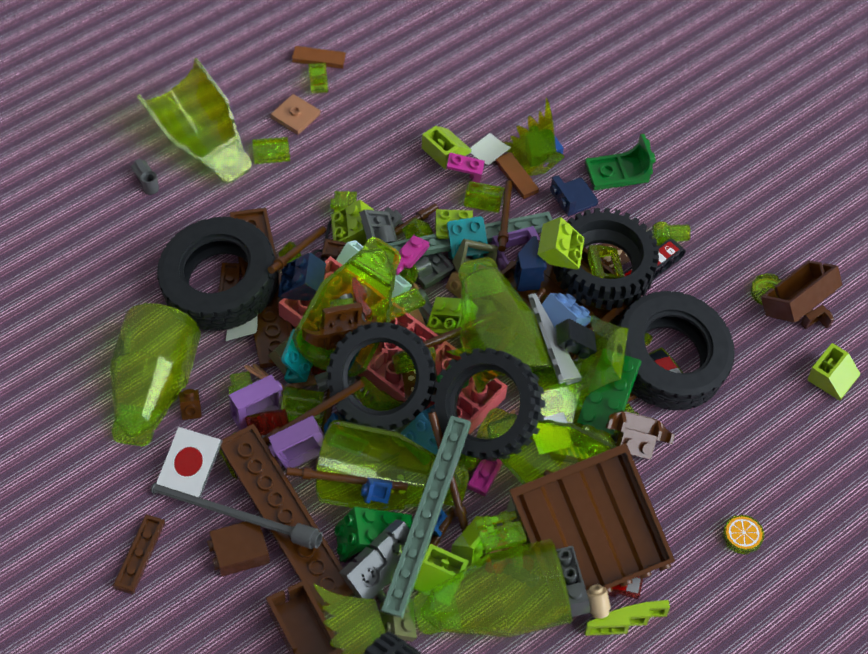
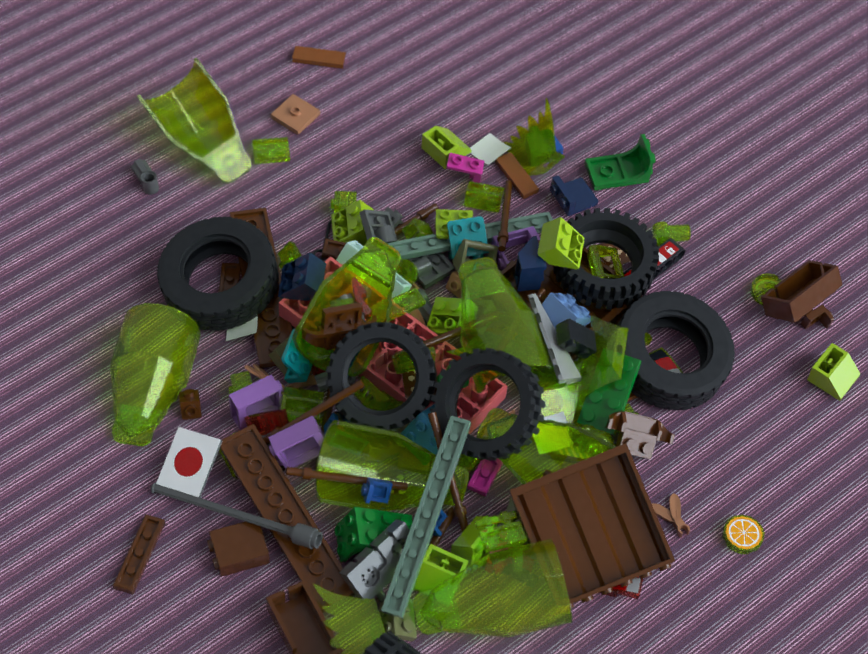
(281, 261): reddish brown bar -> none
(318, 78): clear neon green slope -> none
(412, 252): dark pink hinge -> none
(574, 582): dark grey slope -> none
(598, 601): tan brick -> none
(621, 619): lime slope -> none
(672, 515): none -> nougat piece

